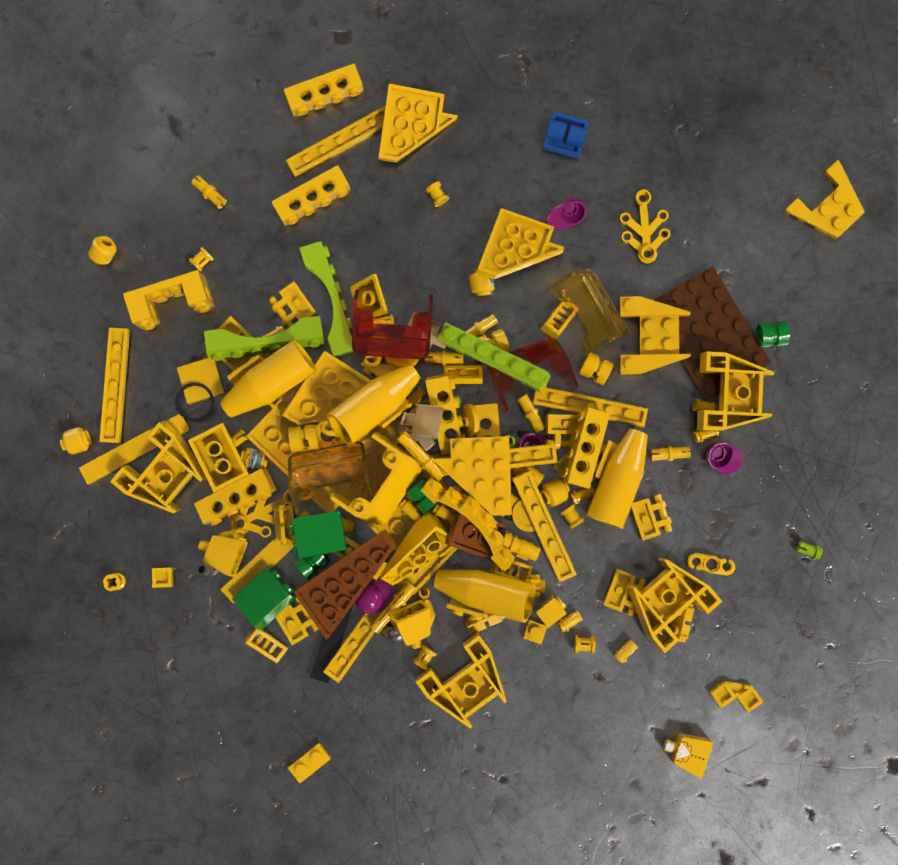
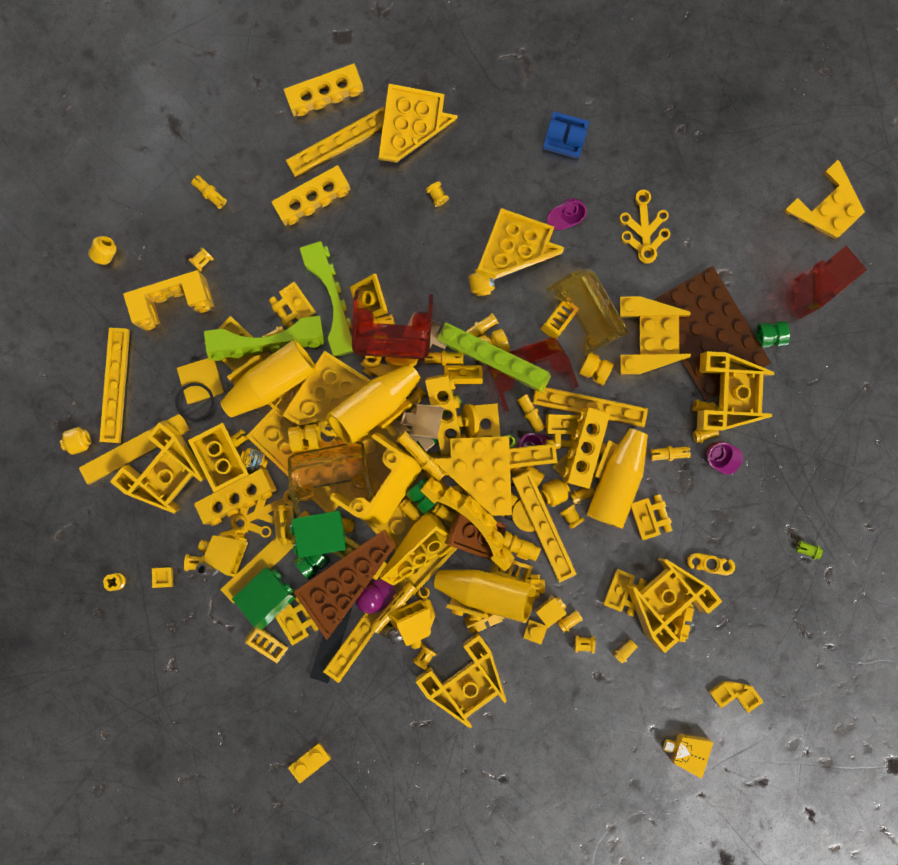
(191, 562): none -> yellow bush
(825, 281): none -> clear red windscreen

